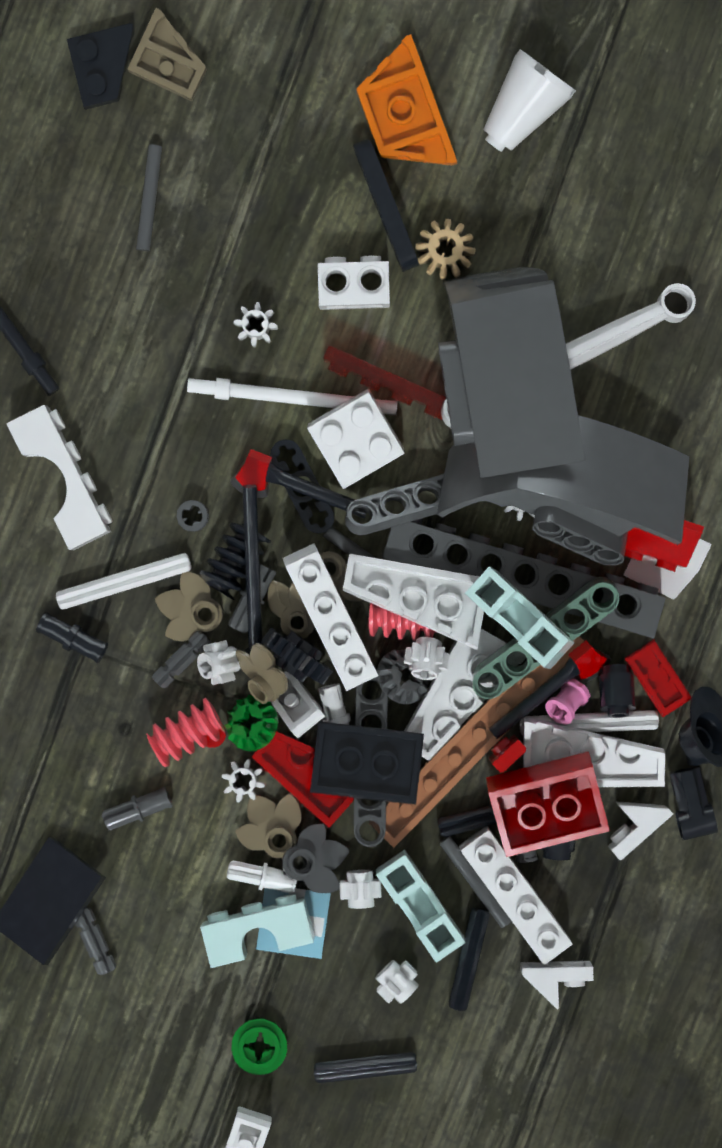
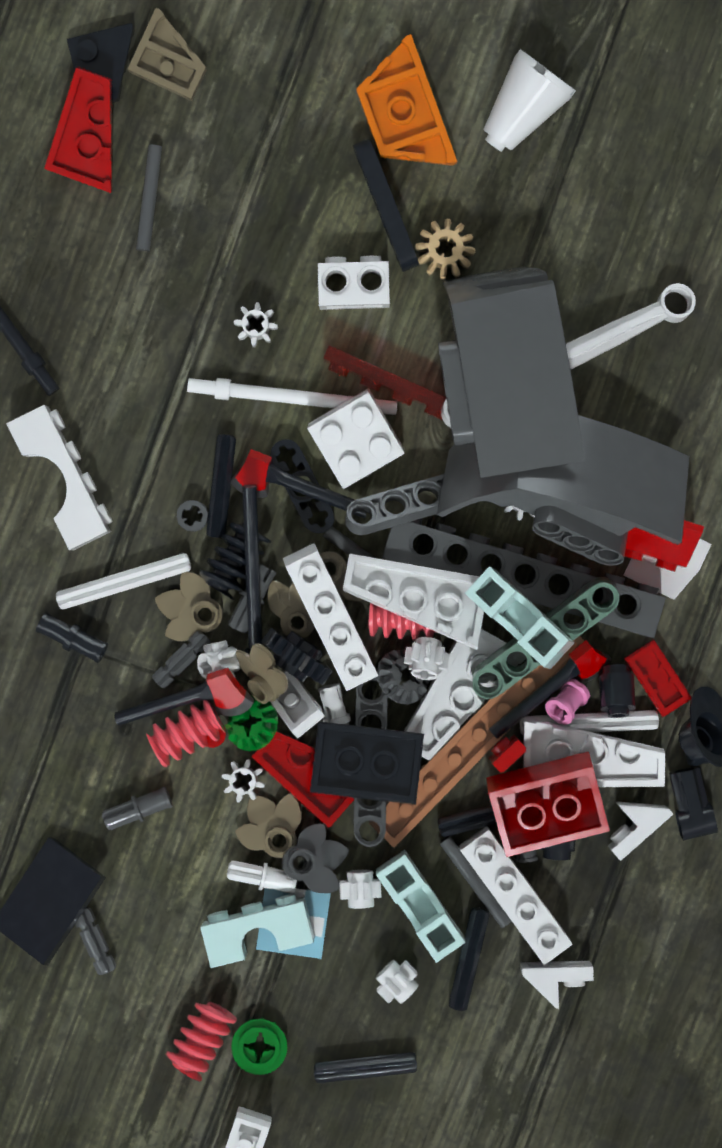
(85, 132): none -> red wing
(200, 1039): none -> coral piece
(220, 685): none -> piece
(221, 485): none -> black axle

